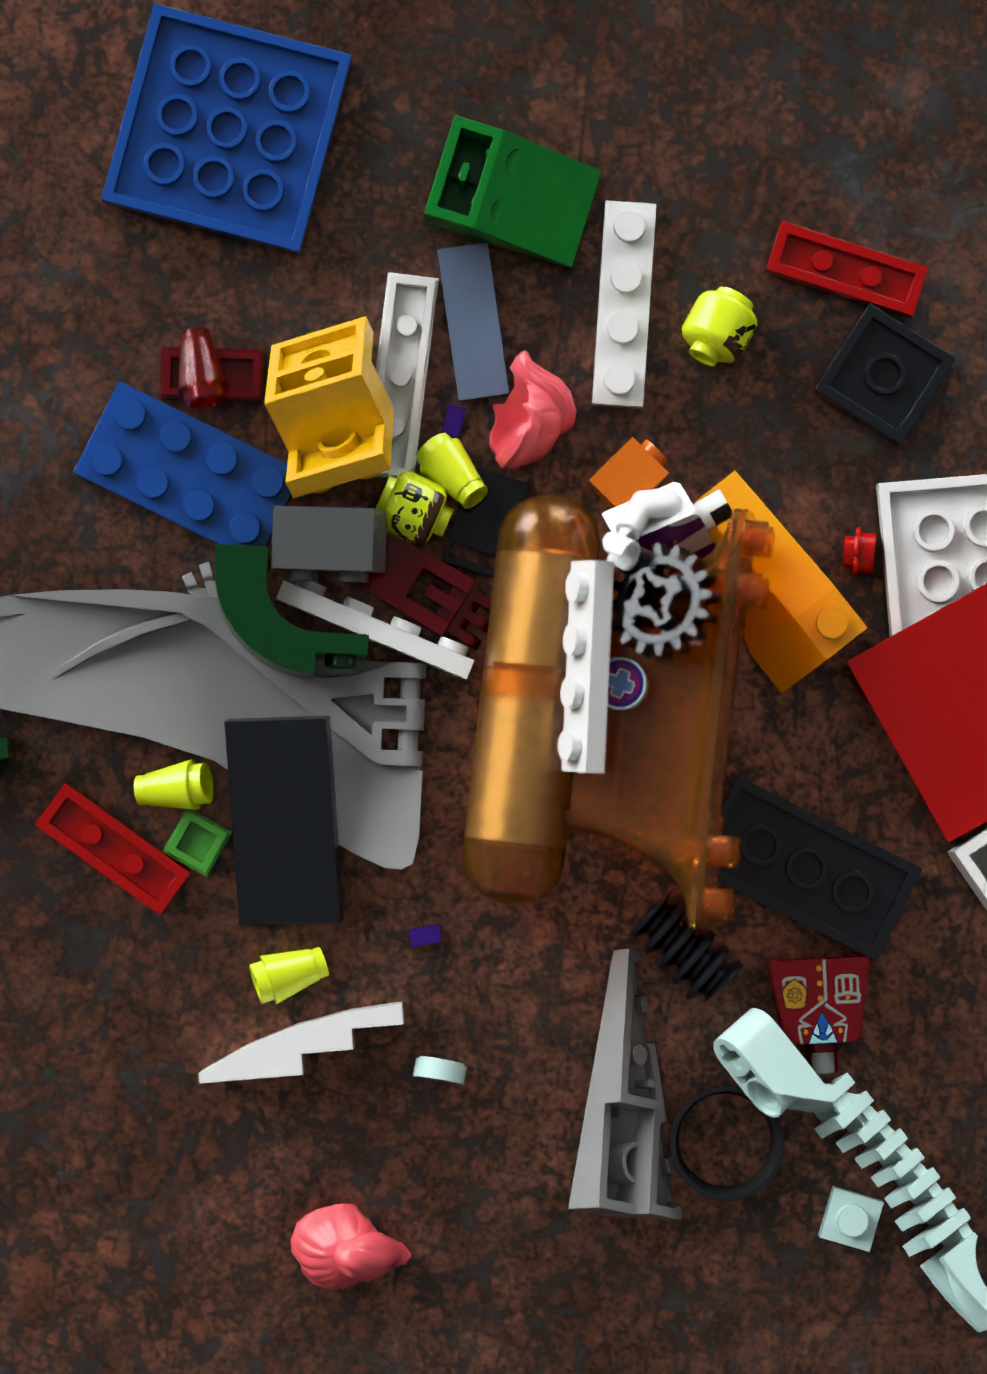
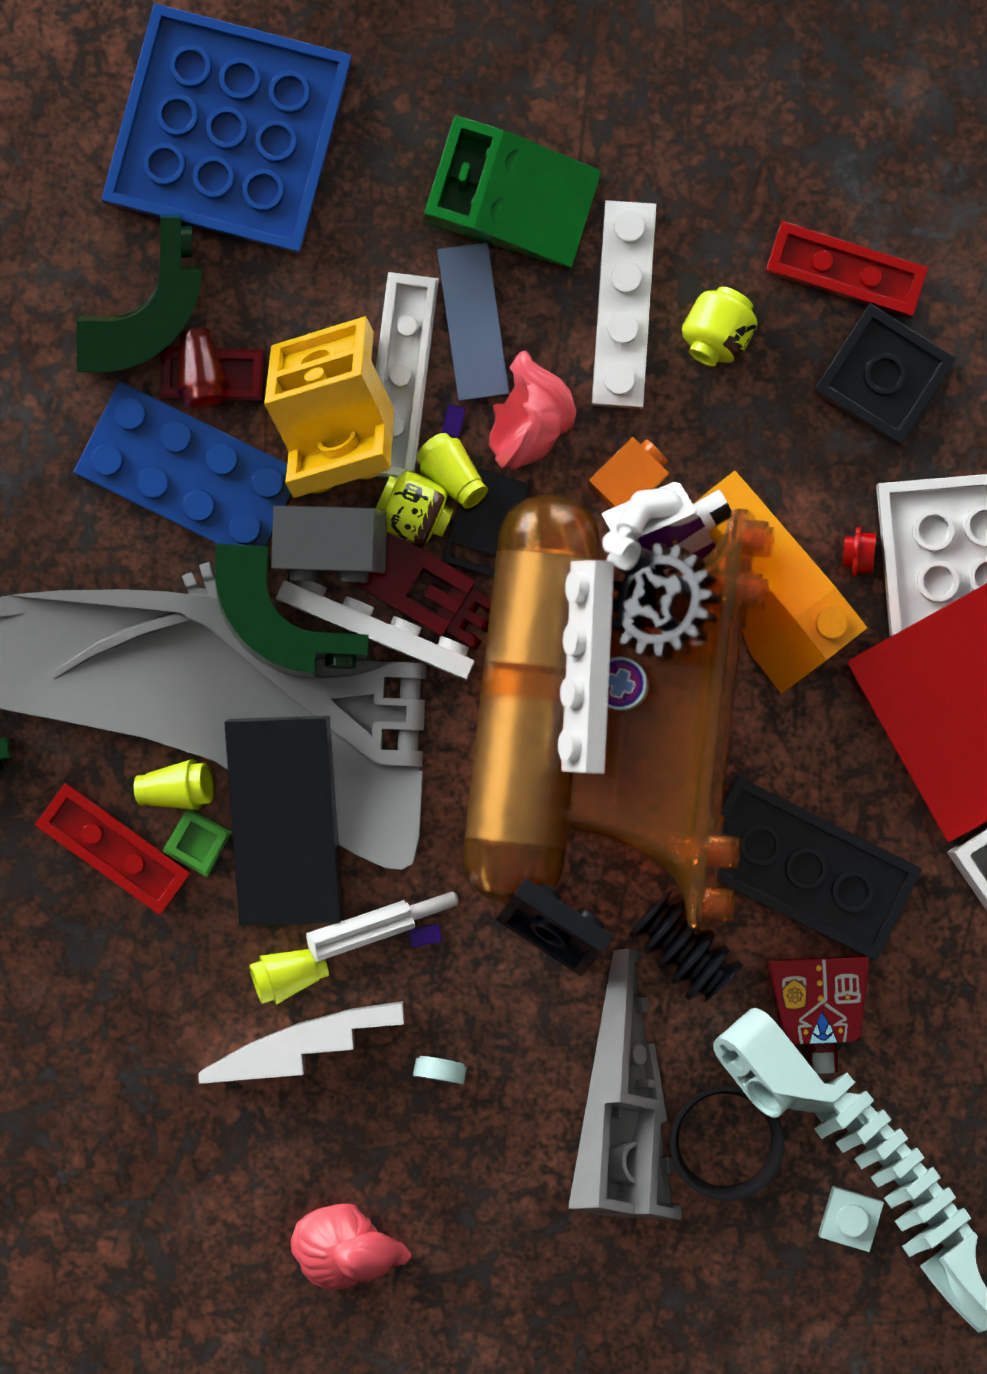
(139, 335): none -> dark green arch
(374, 926): none -> white axle
(554, 927): none -> black plate

